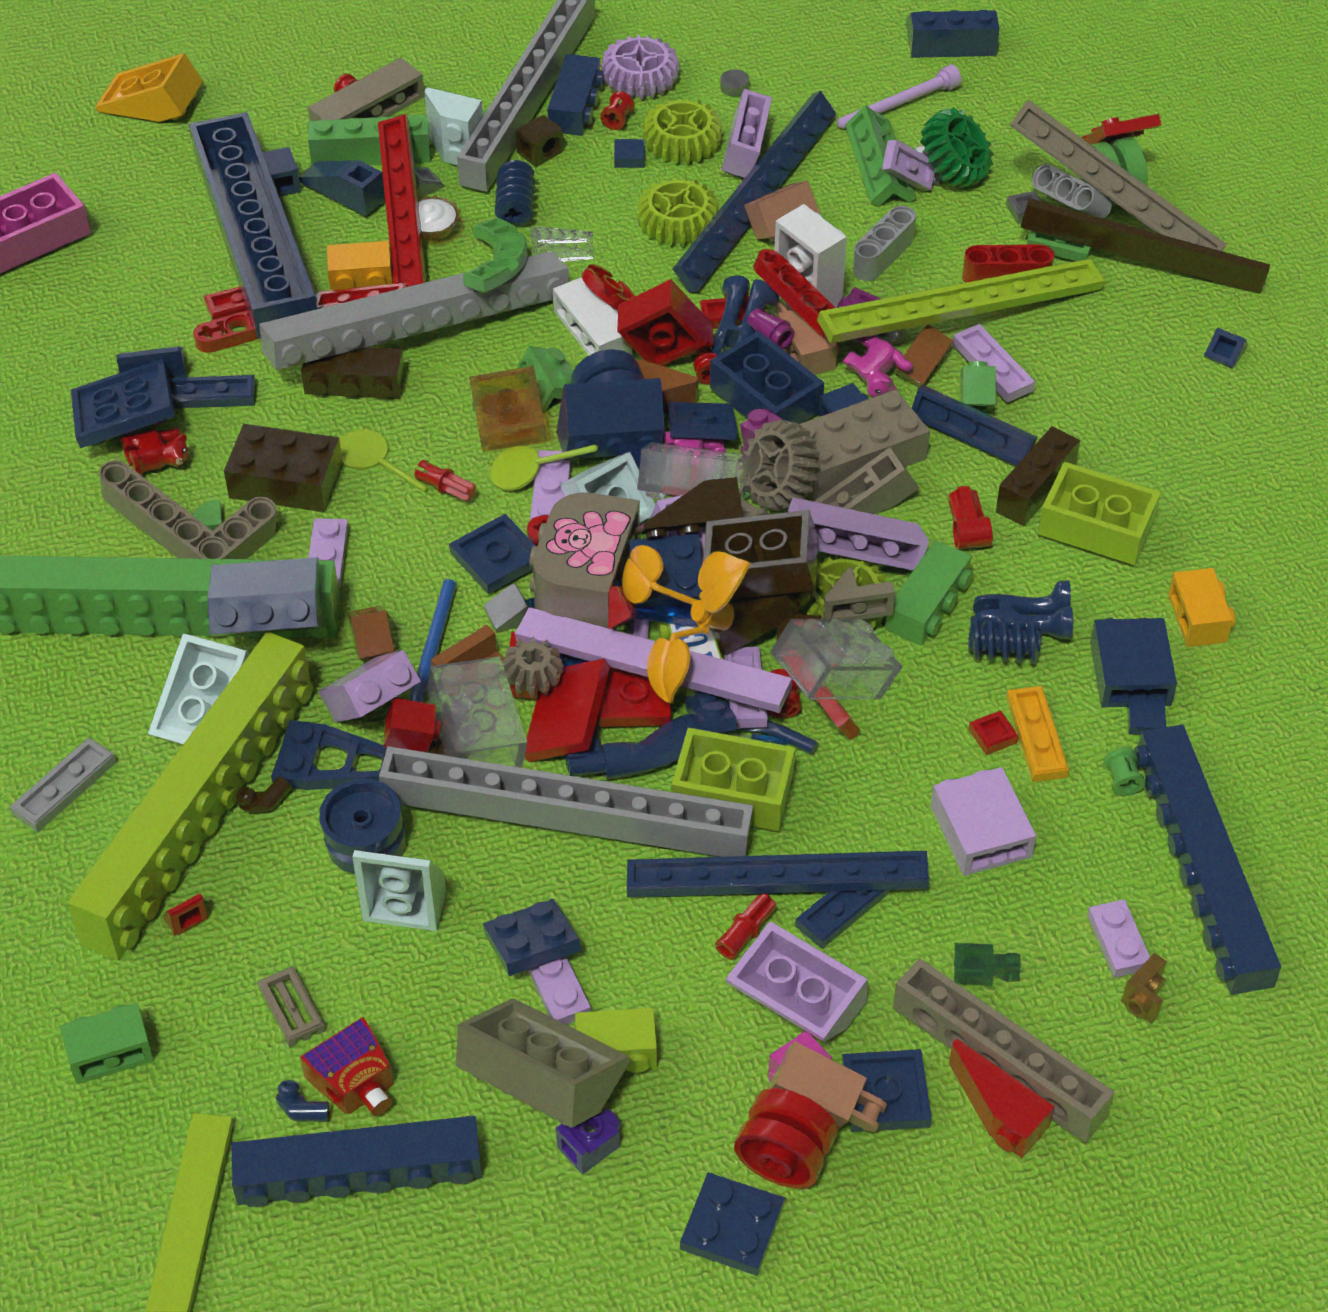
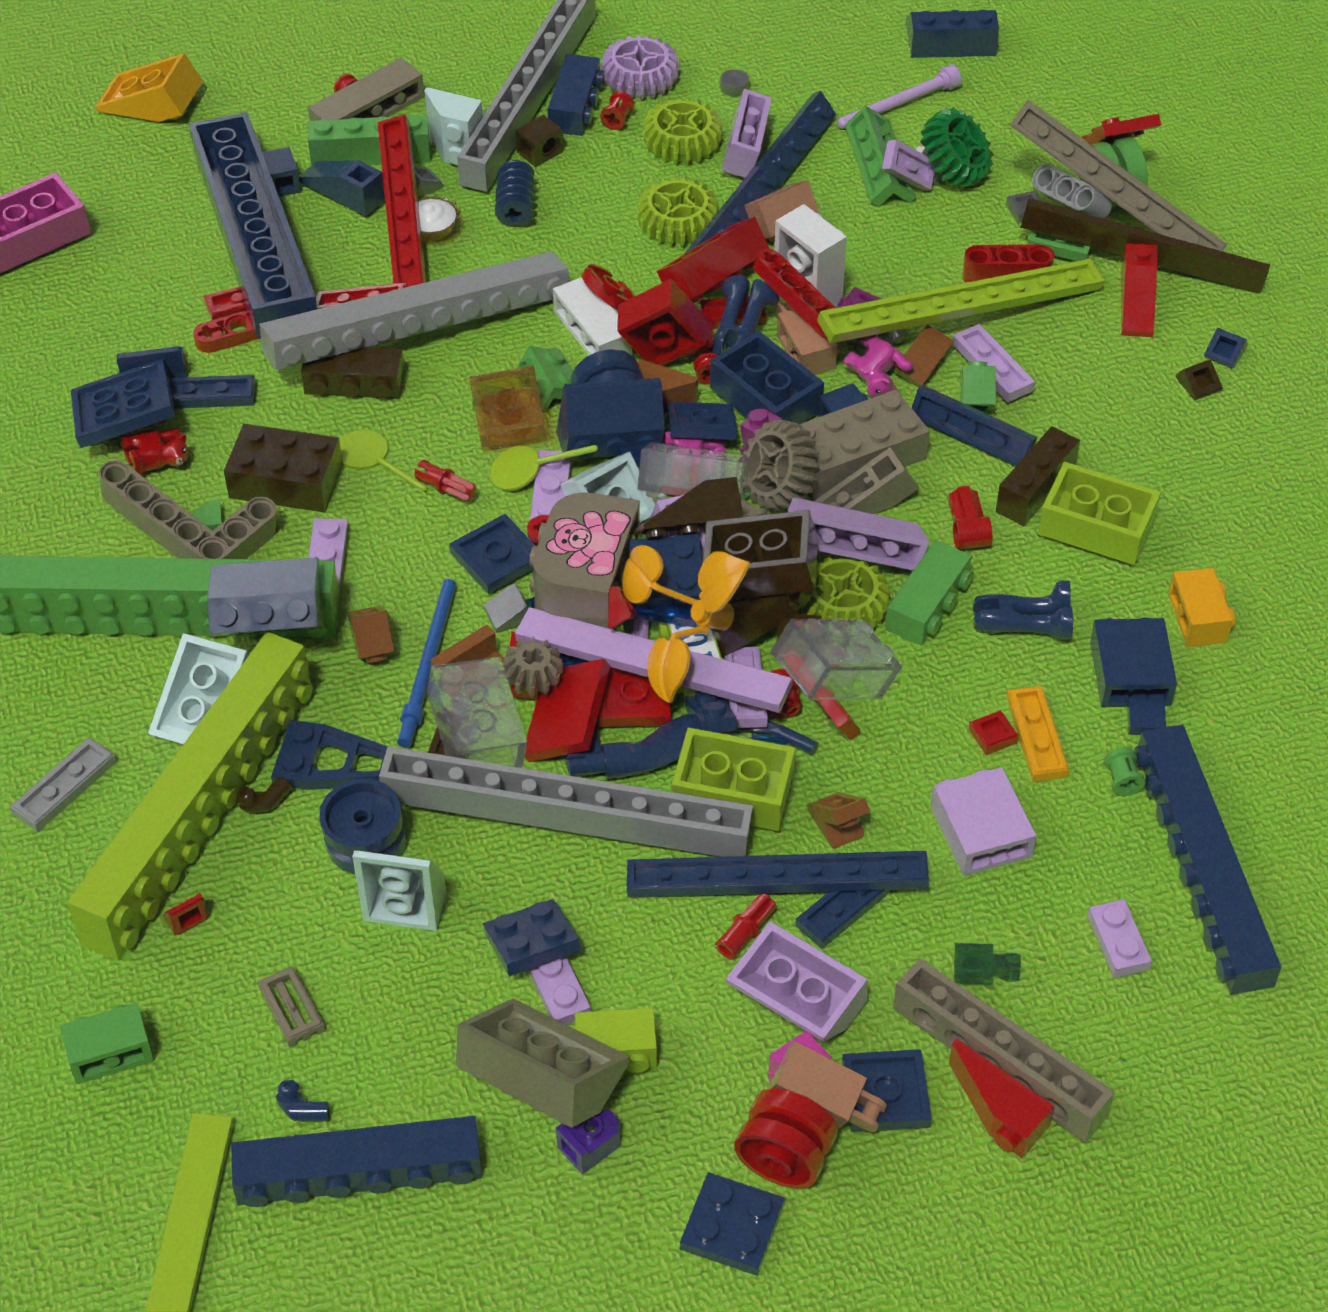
(350, 1070): torso -> none
(359, 265): light orange brick -> none
(369, 686): lavender brick -> none
(411, 725): red brick -> none
(508, 259): bright green tile -> none
(544, 238): clear slope -> none
(629, 153): dark blue tile -> none
(716, 259): none -> red brick
(772, 327): magenta cone -> none
(839, 817): none -> dark orange slope
(856, 602): dark tan slope -> none
(884, 243): light grey beam -> none
(1004, 639): dark blue piece -> none
(1138, 290): none -> red slope
(1142, 989): pearl gold bracket -> none
(1200, 379): none -> dark brown slope

